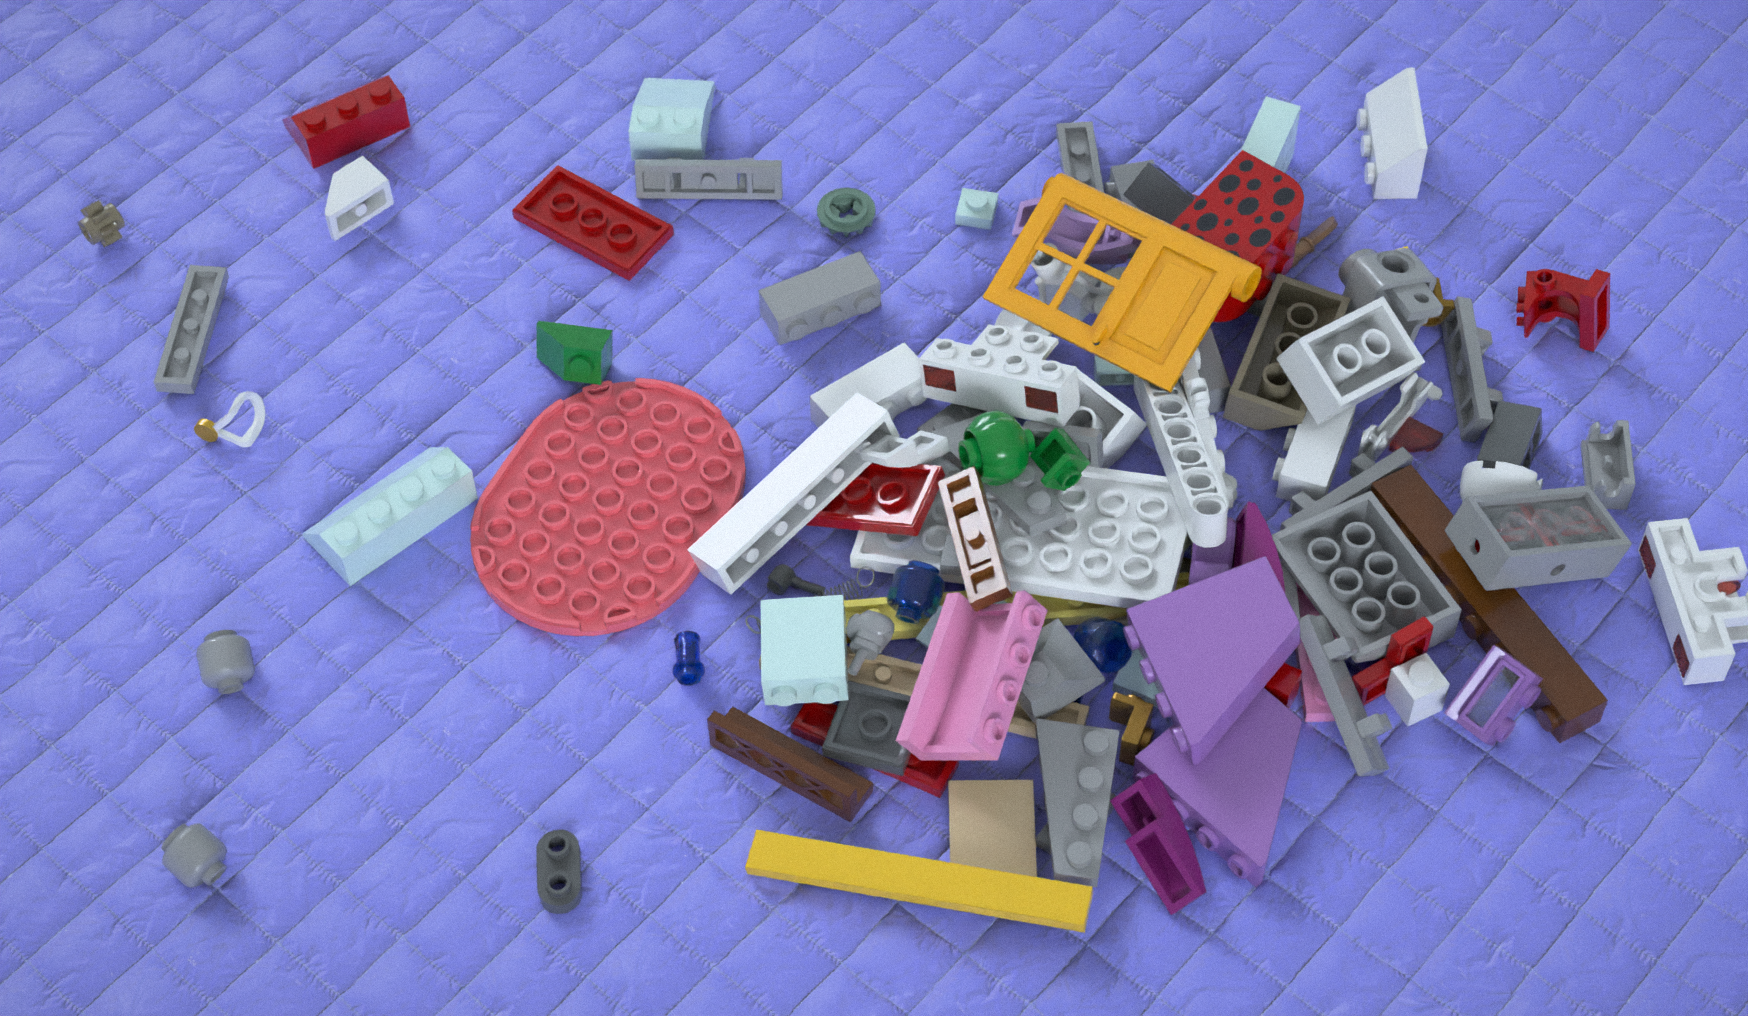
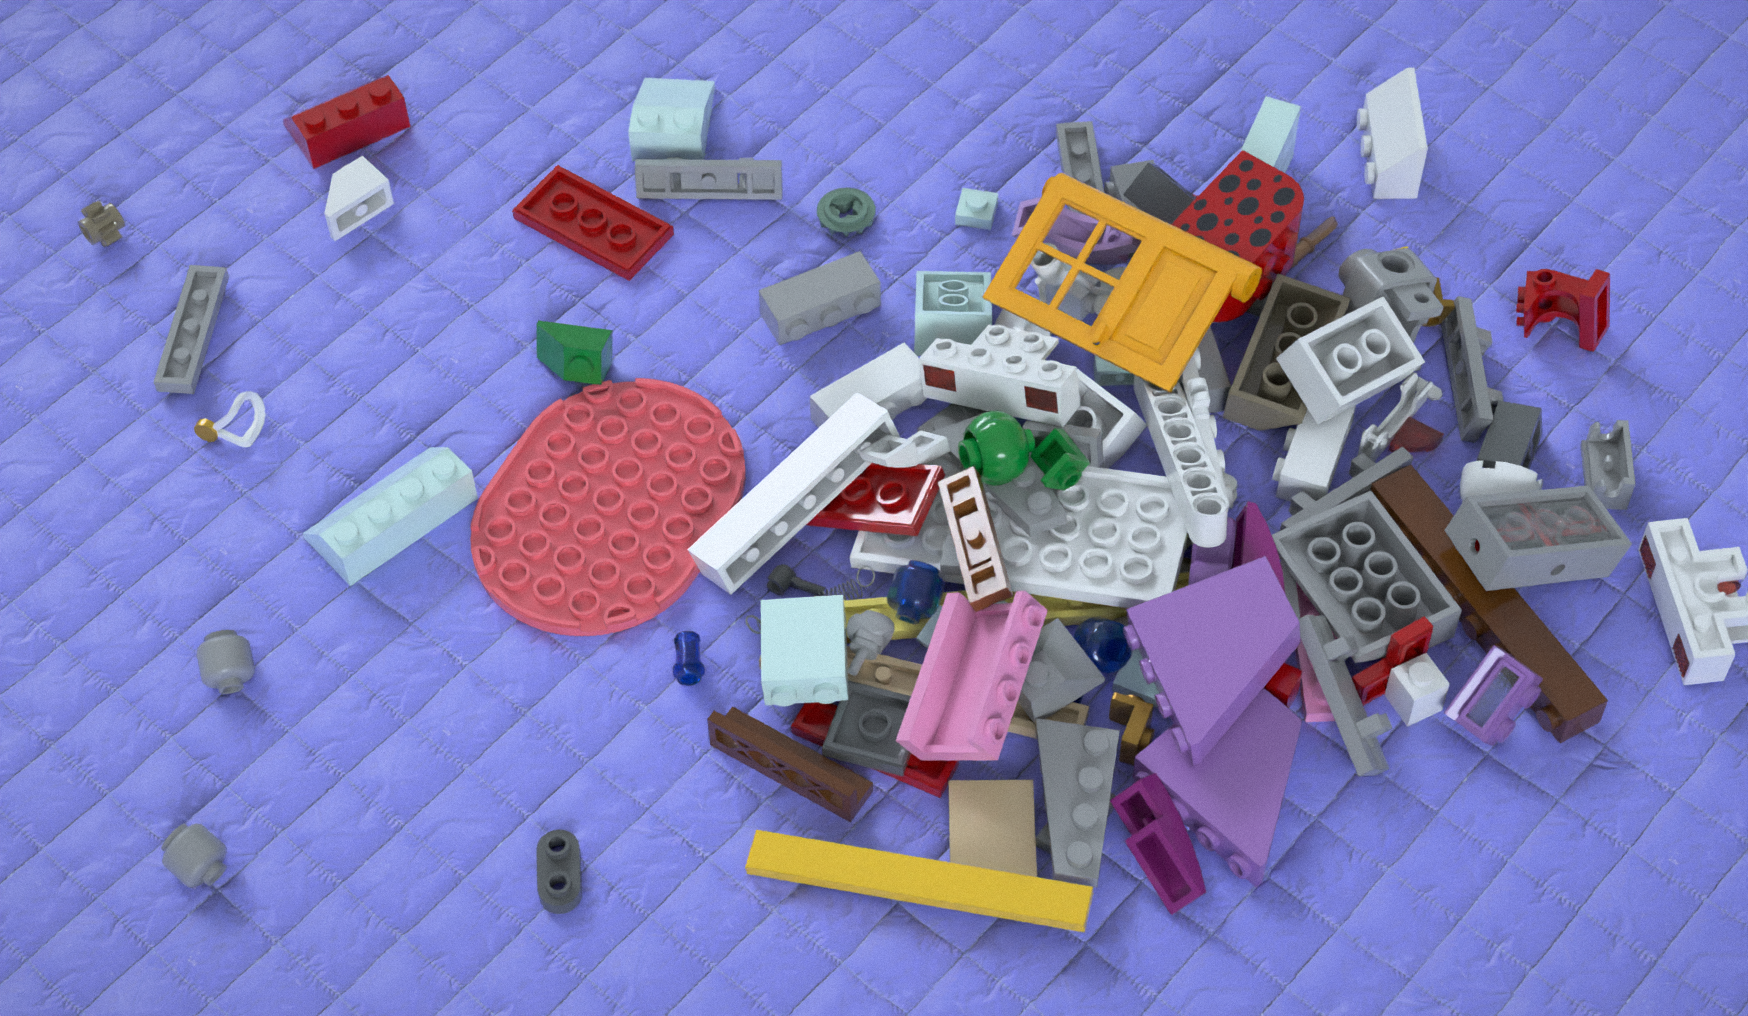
(950, 307): none -> light aqua slope

